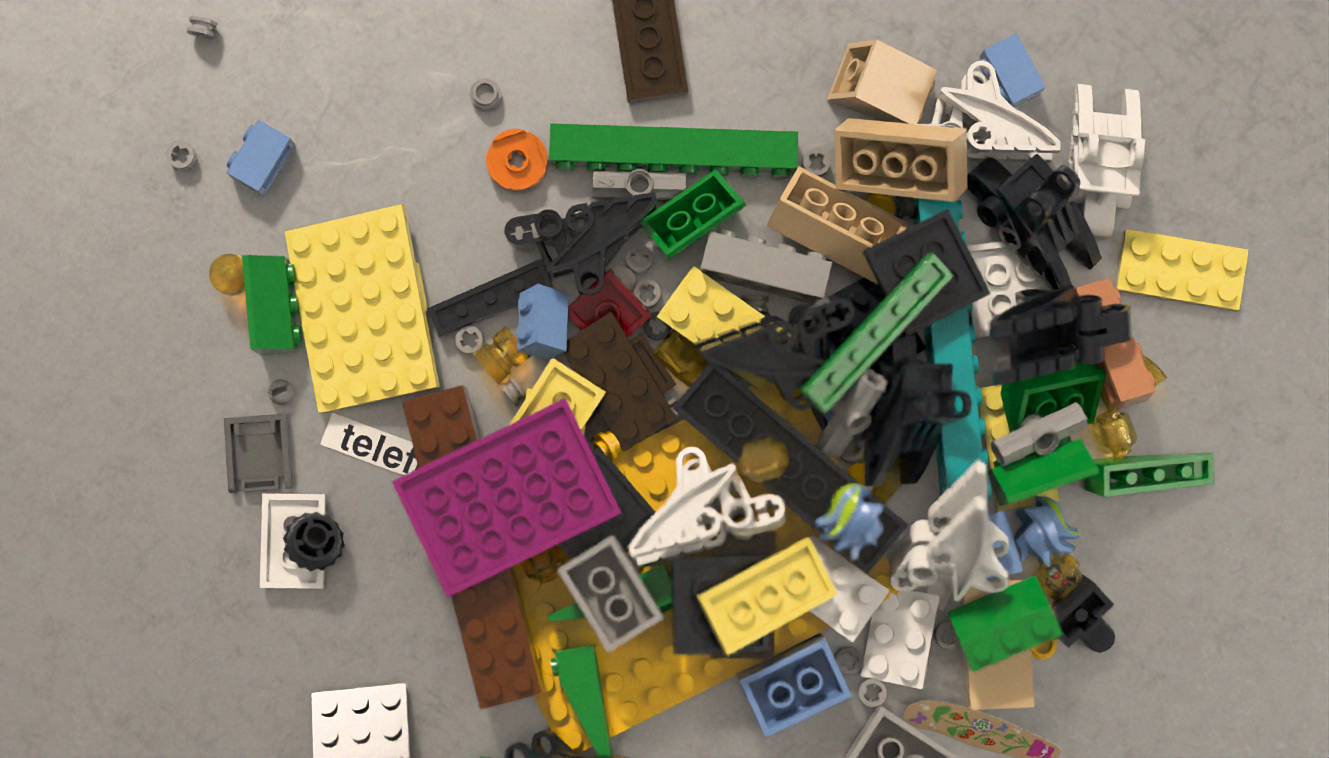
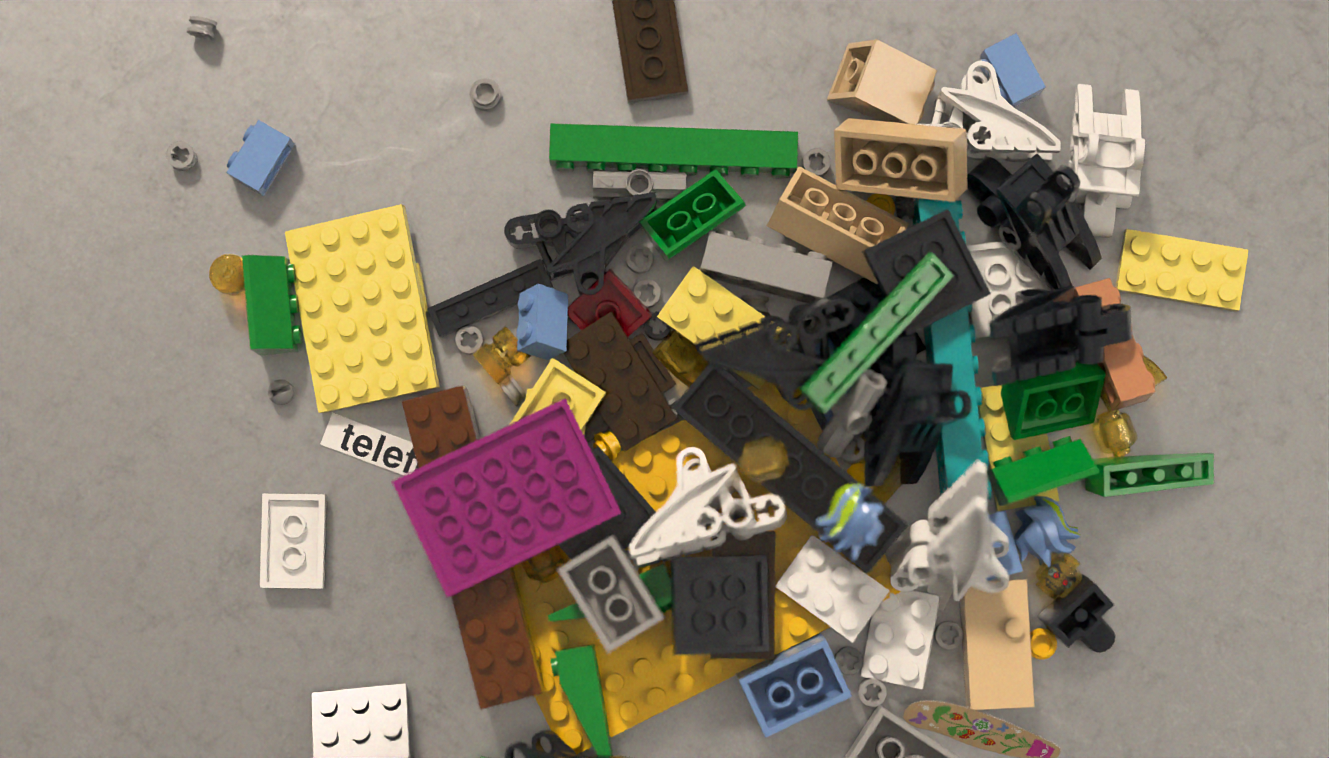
(258, 458): dark grey container -> none
(313, 541): black piece -> none
(501, 152): orange plate -> none
(767, 595): light yellow plate -> none
(1004, 623): green slope -> none
(1039, 434): light grey piece -> none

